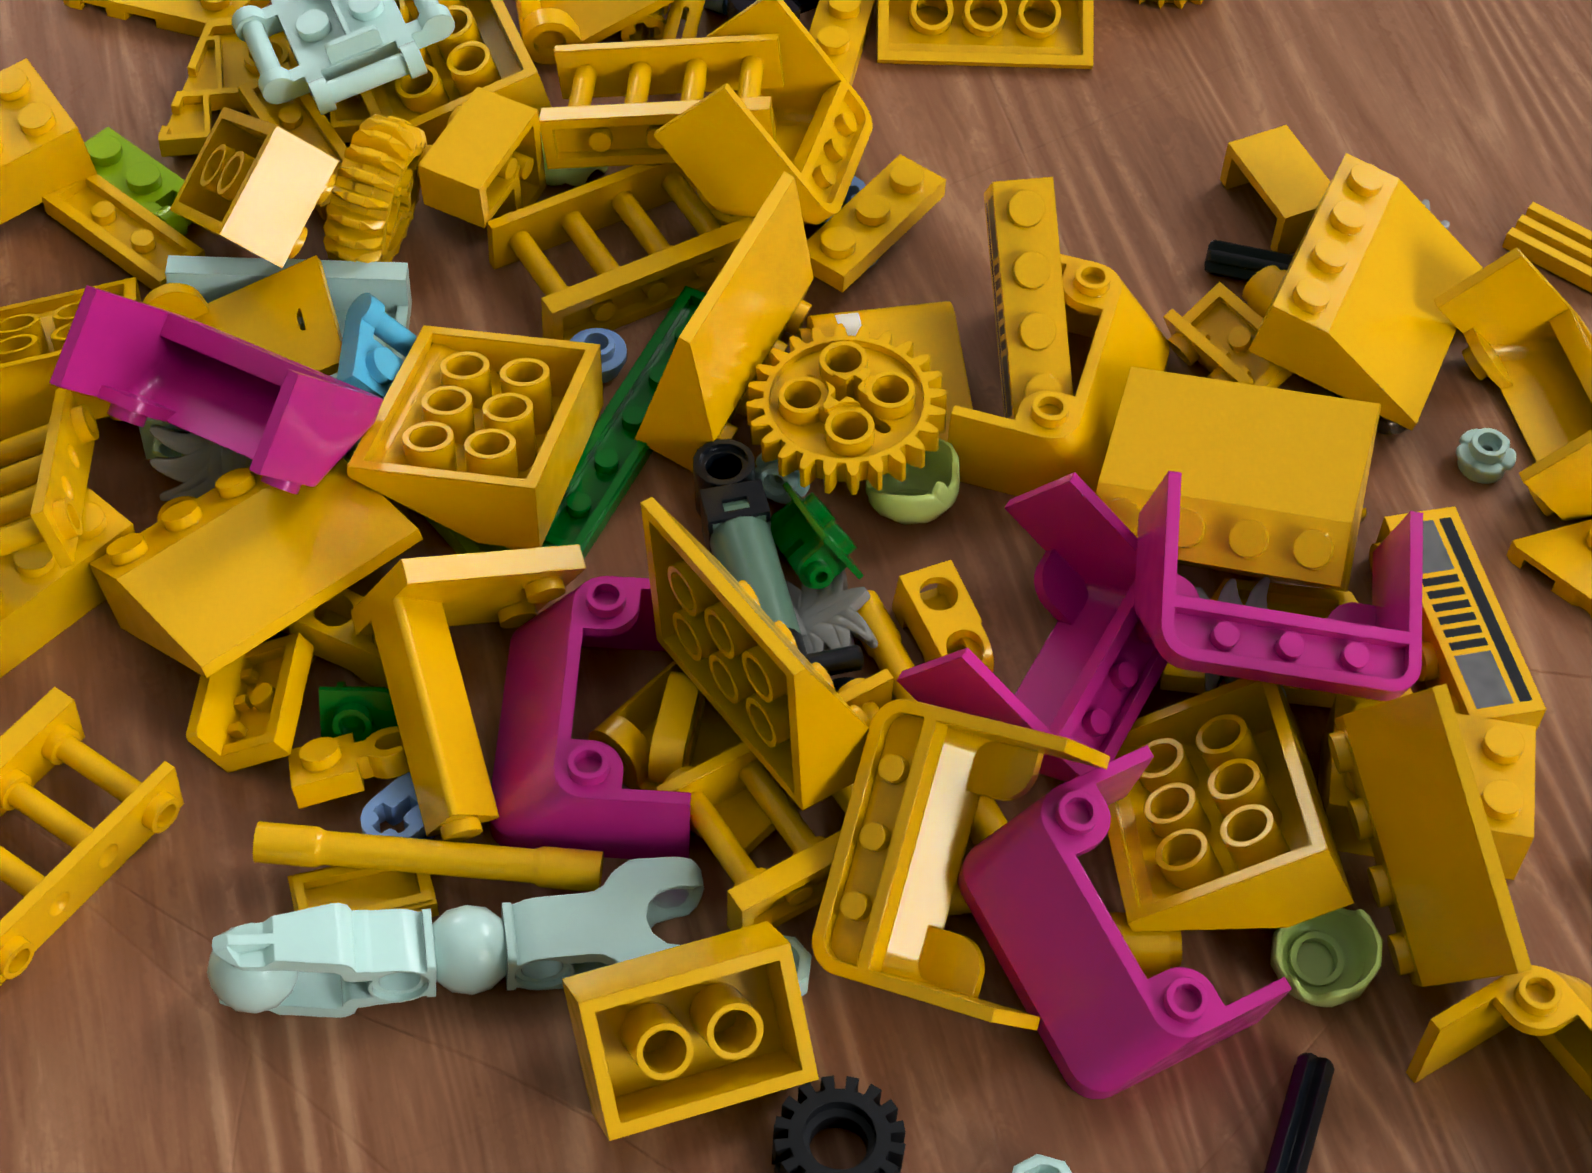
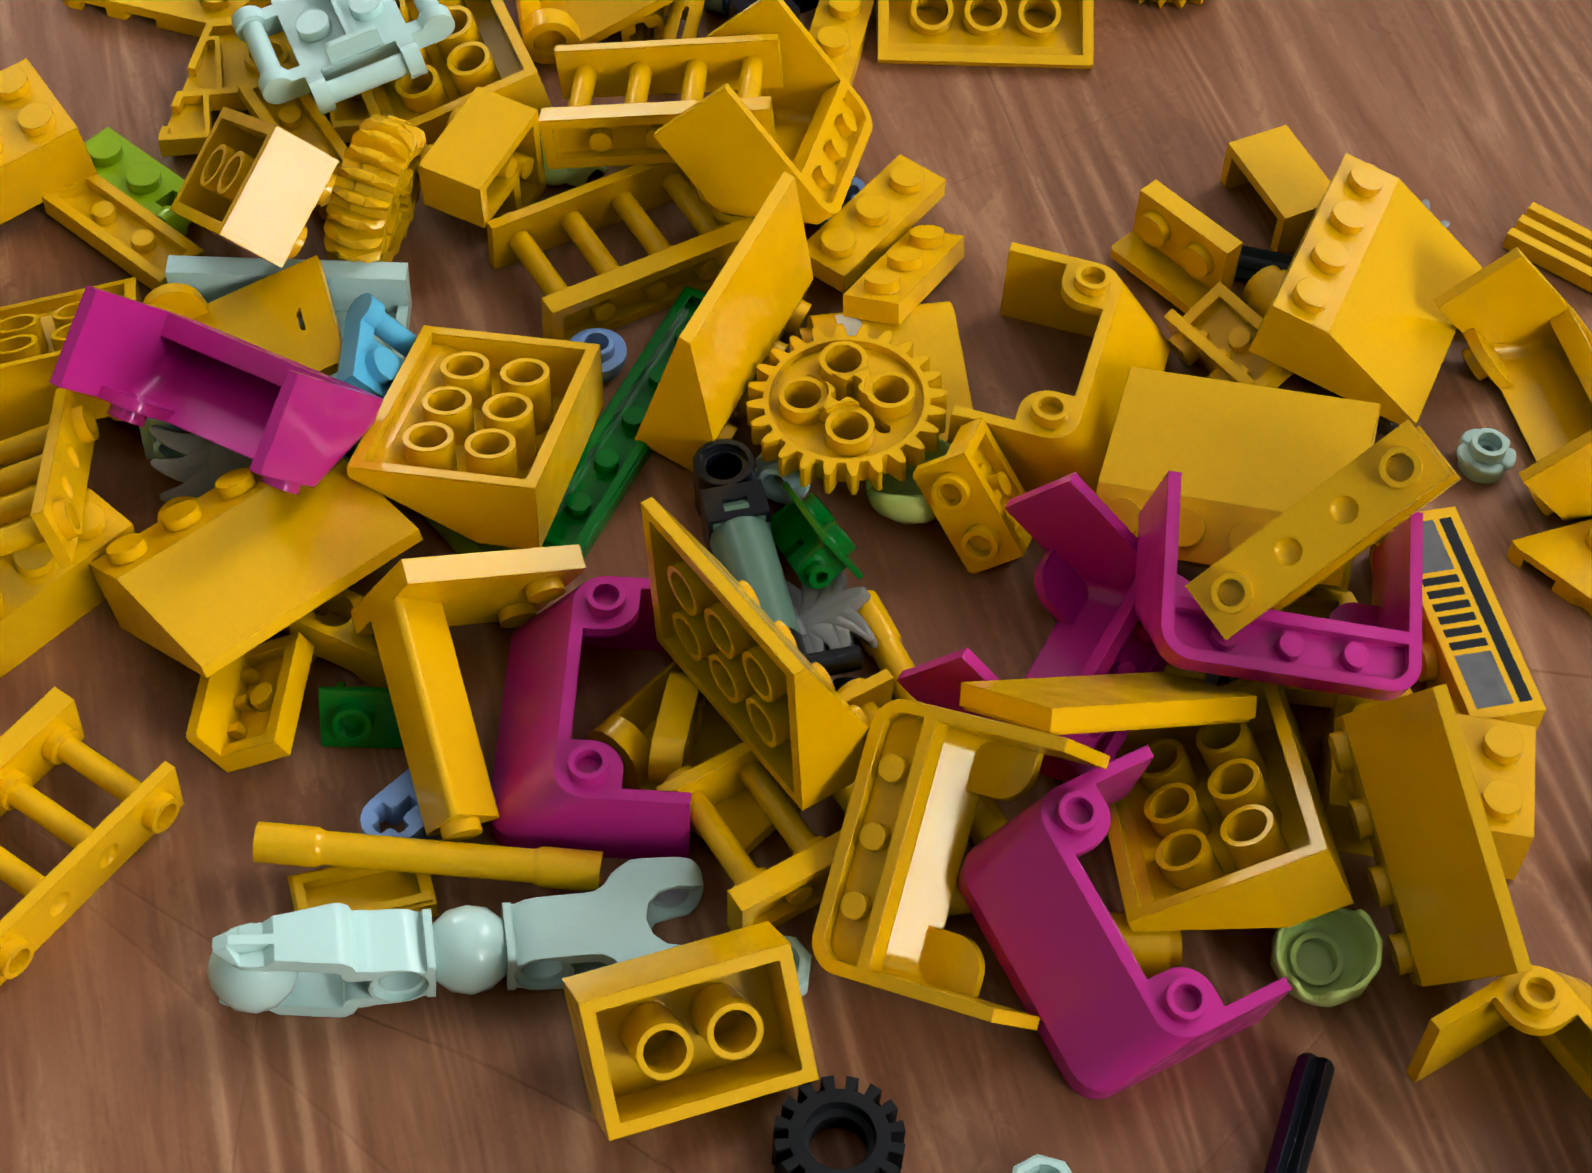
(338, 765): yellow plate -> none
(904, 275): none -> yellow plate
(942, 617): yellow leg -> none
(970, 497): none -> yellow bracket
(1027, 289): yellow brick -> none
(1107, 702): none -> yellow tile
(1177, 248): none -> yellow bracket
(1324, 529): none -> yellow fence

